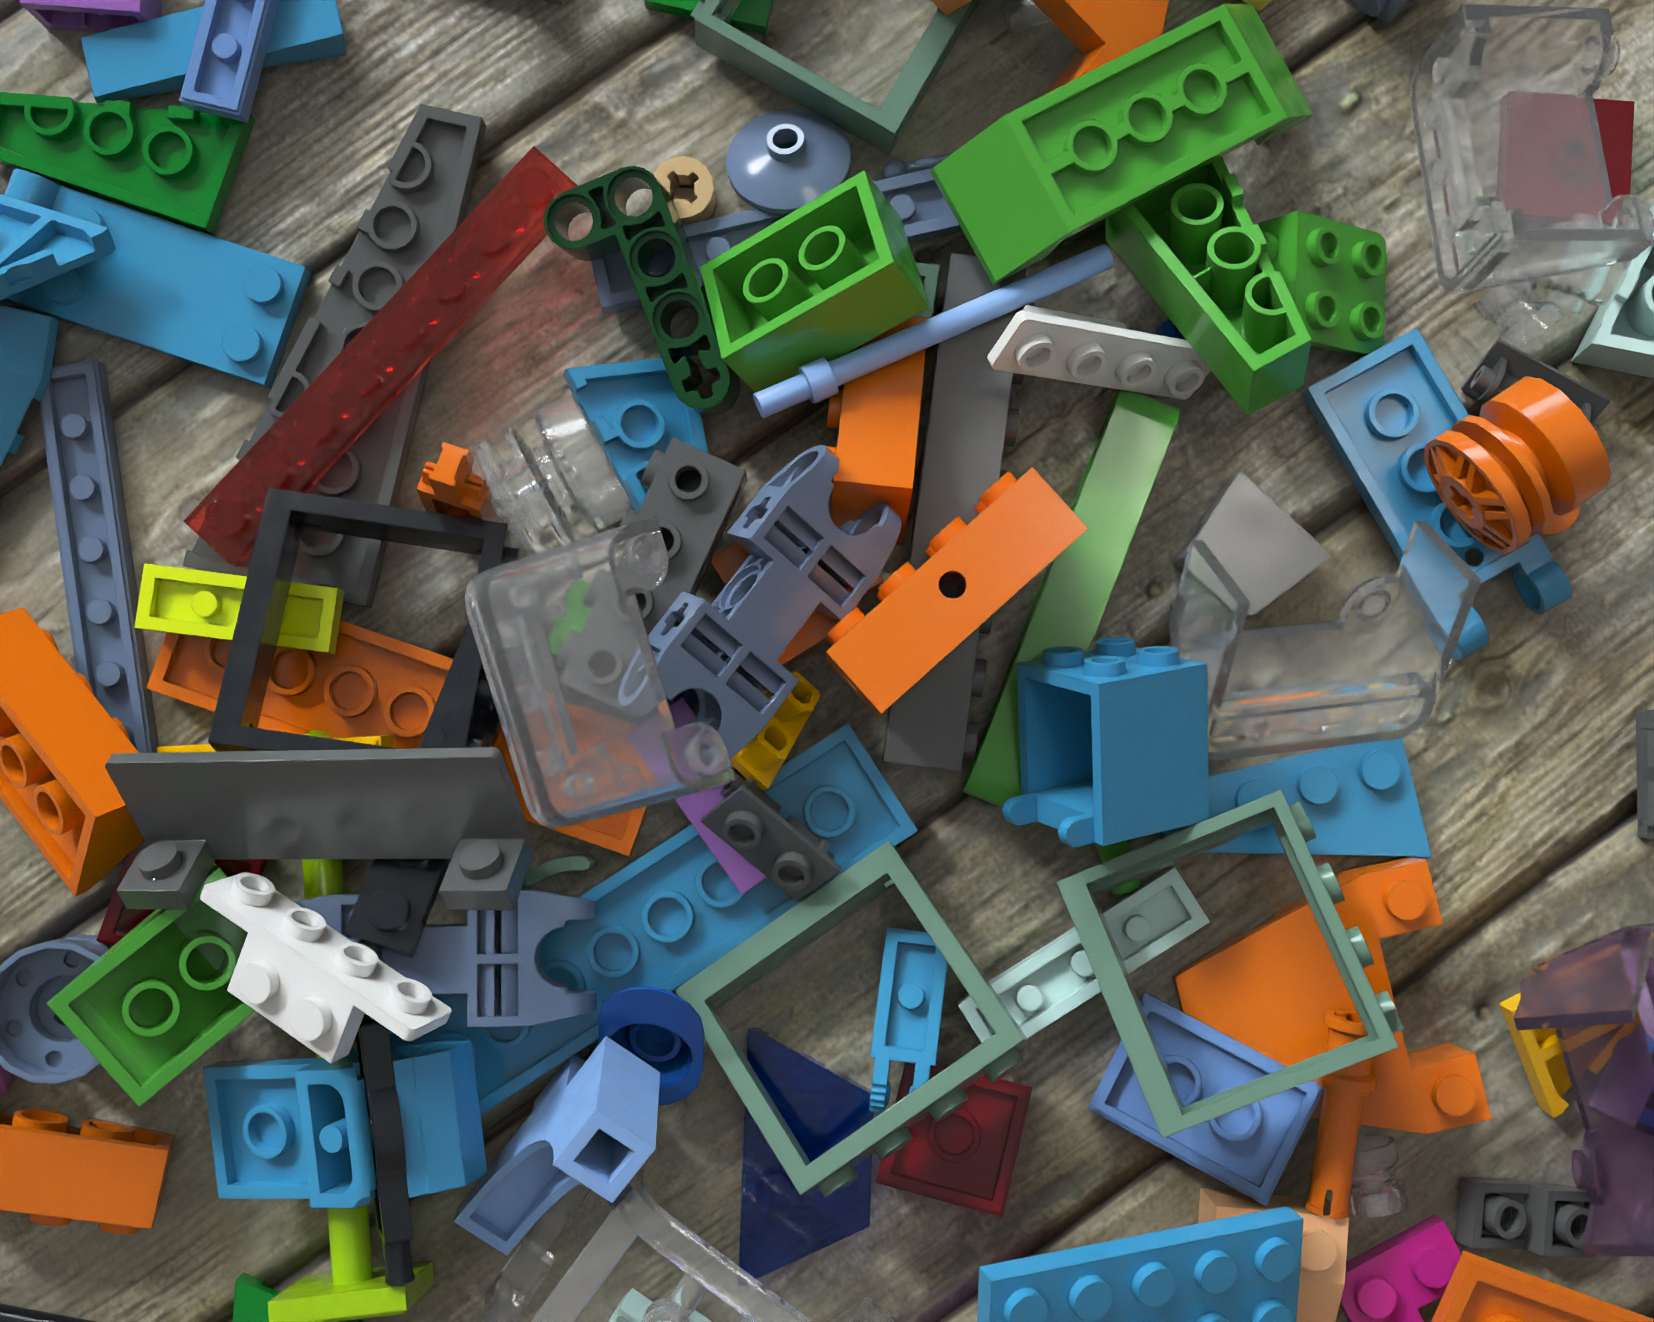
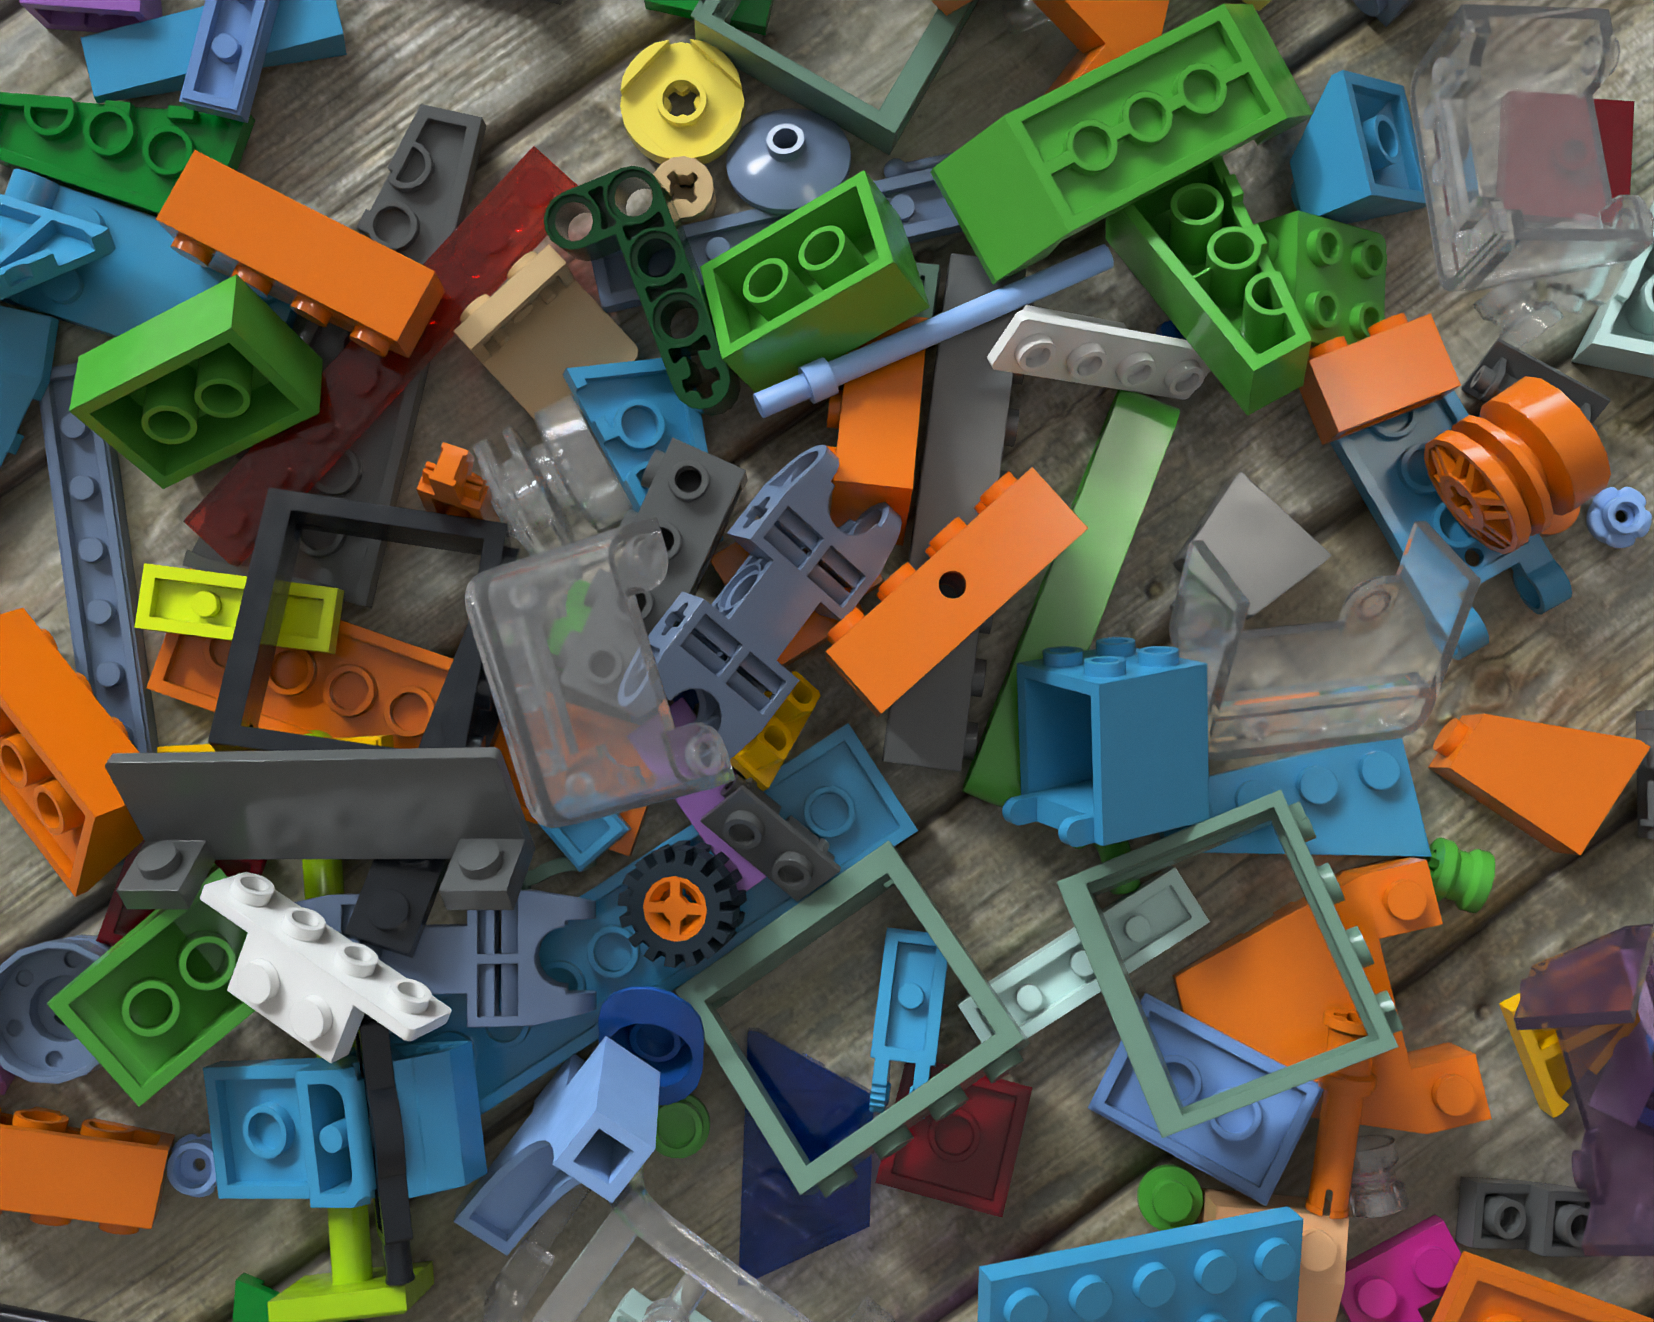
(182, 1169): none -> light blue plate
(197, 383): none -> bright green brick
(299, 257): none -> orange wedge
(539, 329): none -> tan bracket
(588, 840): none -> dark azure tile
(665, 916): none -> black wheel
(682, 69): none -> light yellow plate
(682, 1127): none -> bright green plate
(1169, 1197): none -> bright green plate
(1358, 153): none -> dark azure slope
(1376, 377): none -> orange brick
(1461, 874): none -> bright green wheel
(1538, 775): none -> orange slope
(1602, 519): none -> light blue plate

